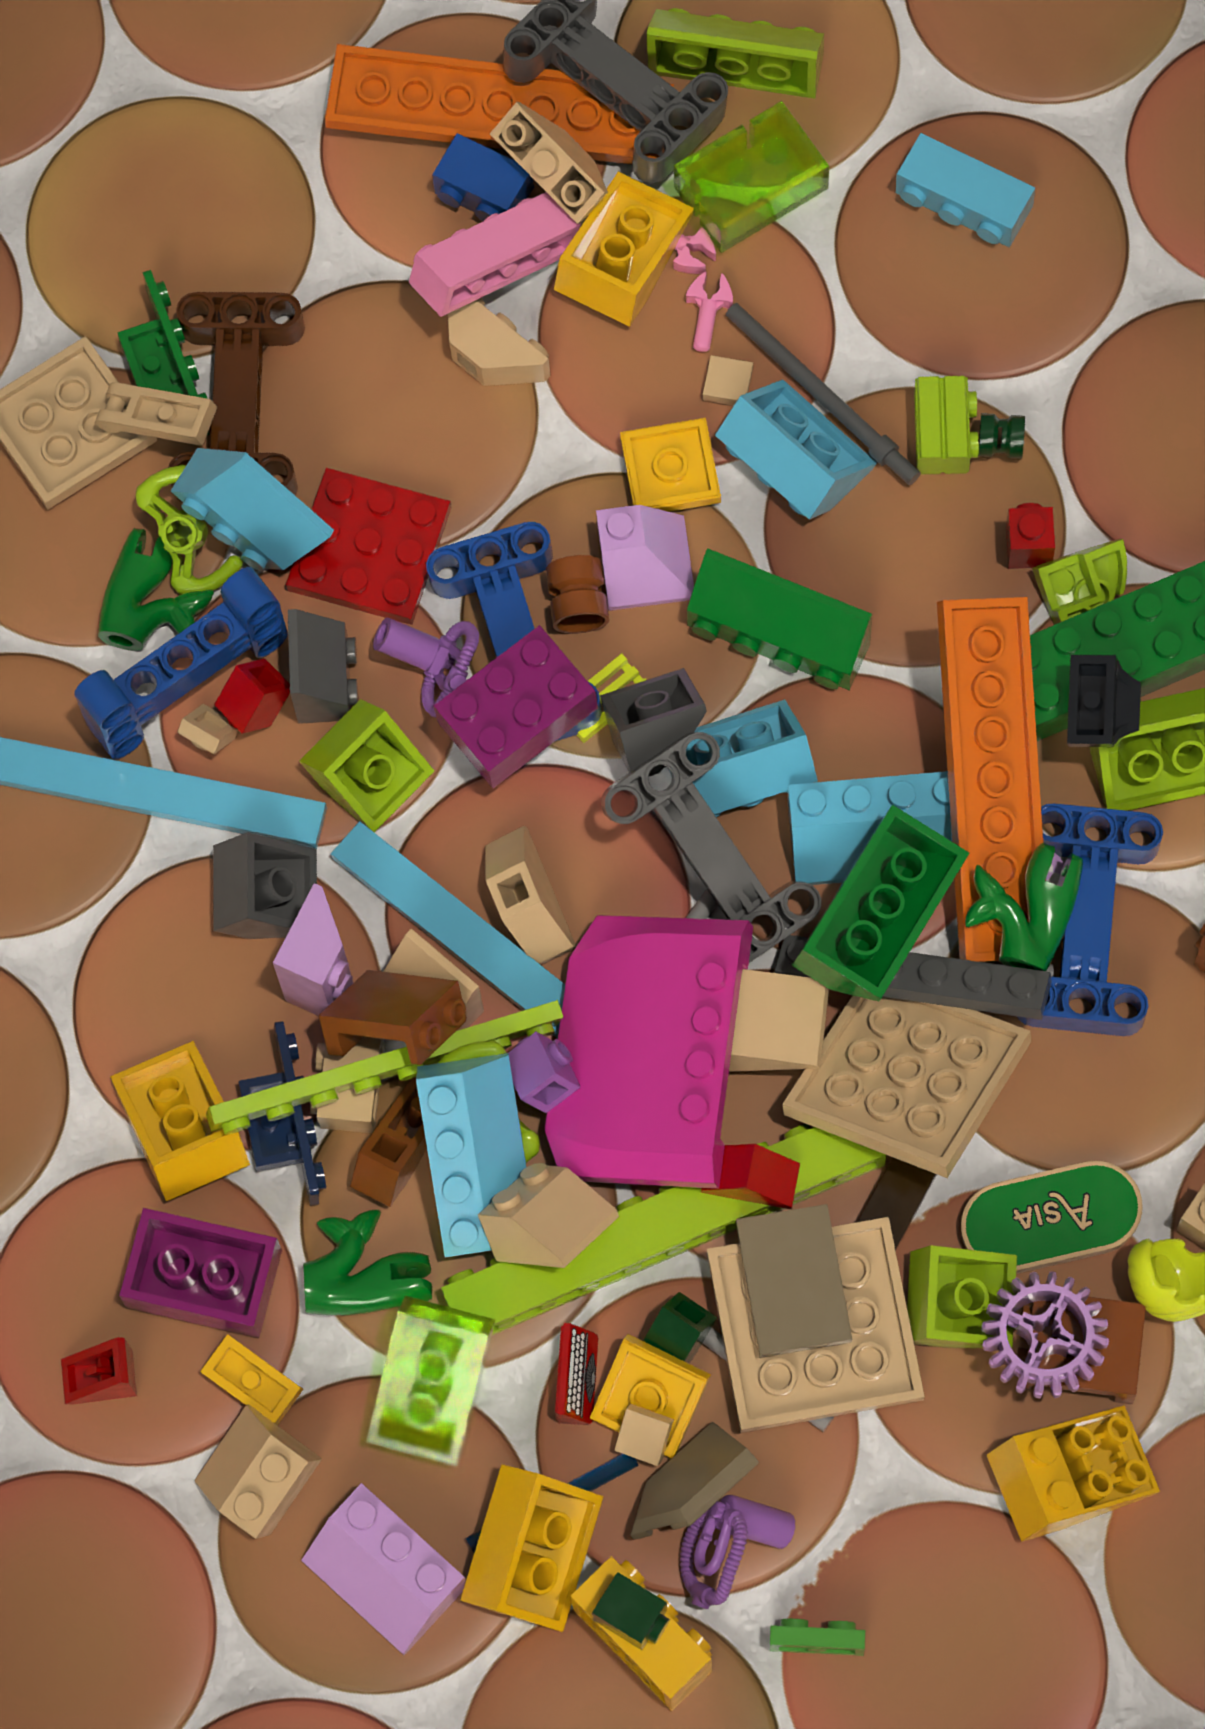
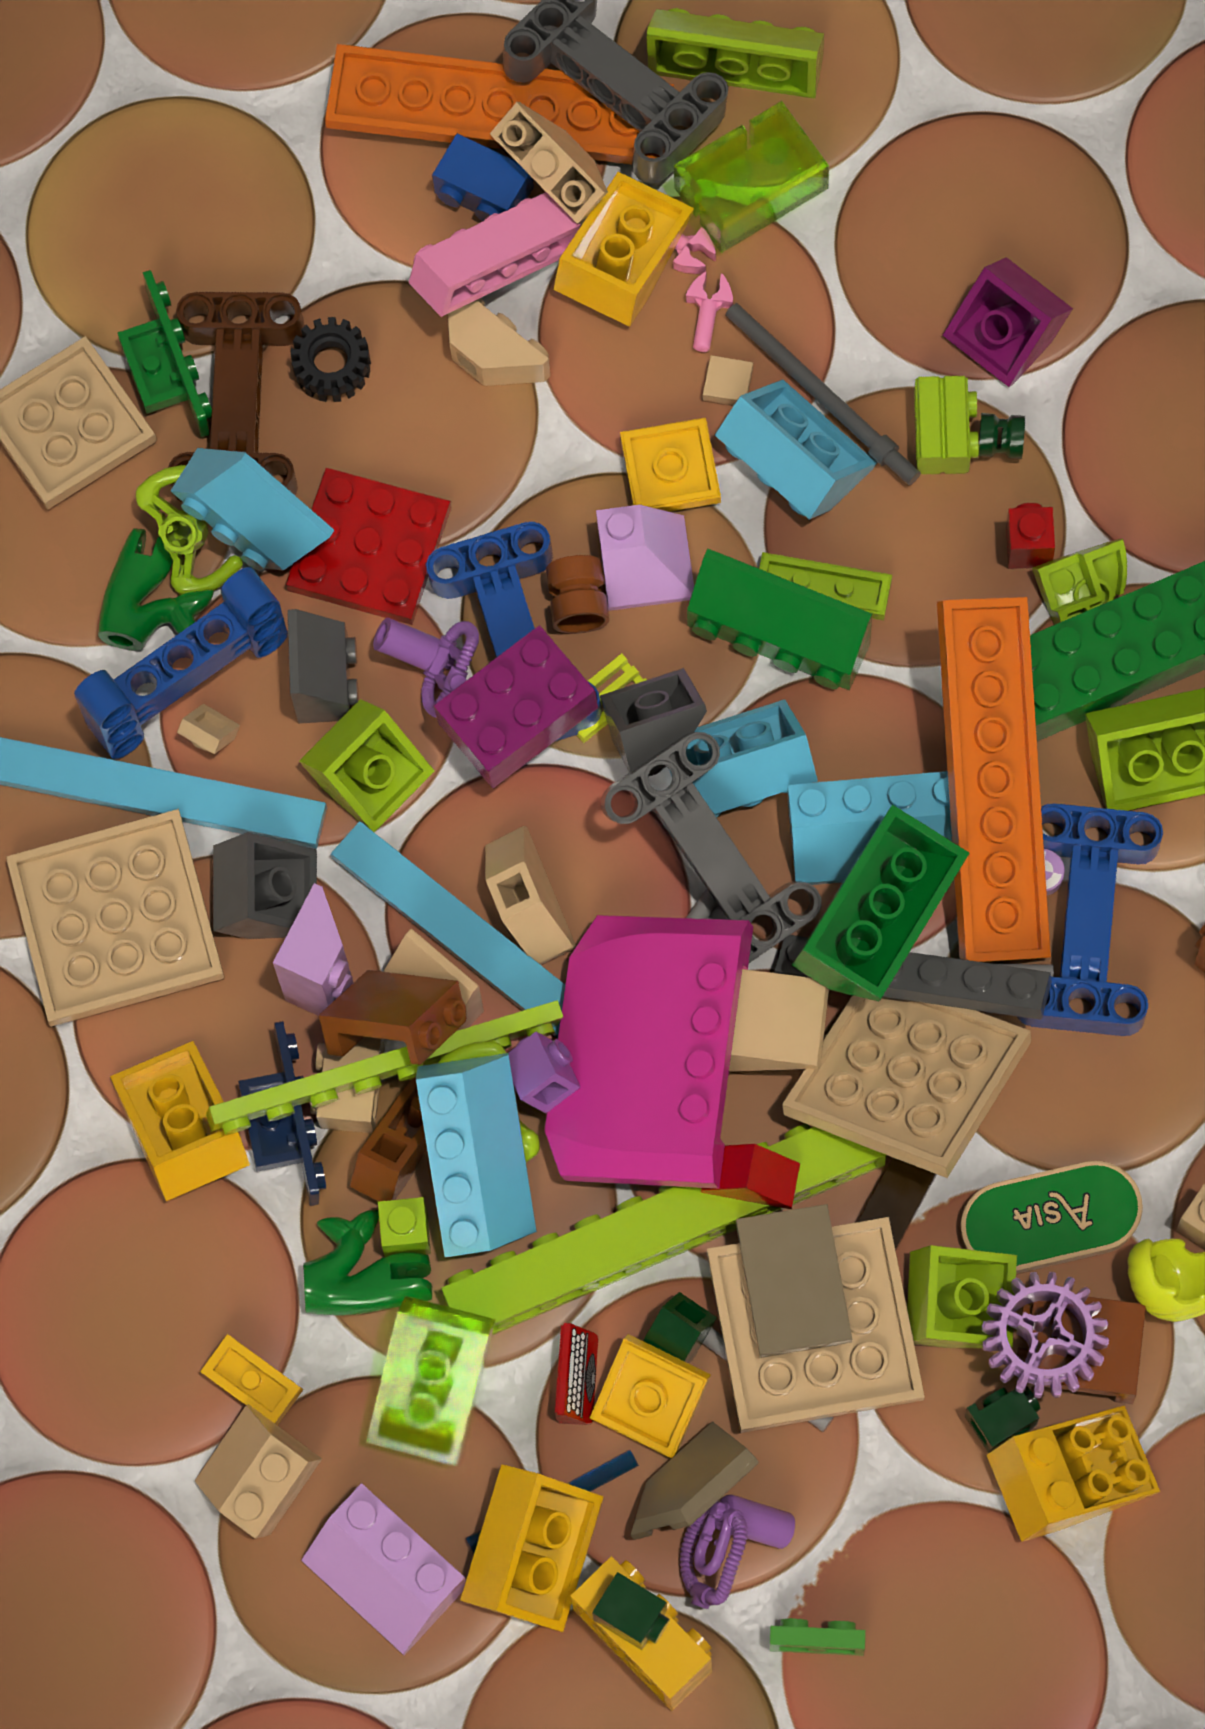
(99, 1373): red slope -> none
(114, 917): none -> tan plate
(156, 413): tan plate -> none
(201, 1272): magenta brick -> none
(253, 696): red brick -> none
(327, 336): none -> black tyre
(404, 1226): none -> lime brick
(545, 1217): tan slope -> none
(644, 1434): tan tile -> none
(850, 585): none -> lime tile
(964, 191): medium azure brick -> none
(1003, 1416): none -> dark green brick
(1007, 320): none -> magenta slope
(1048, 905): green piece -> none
(1101, 701): black slope -> none

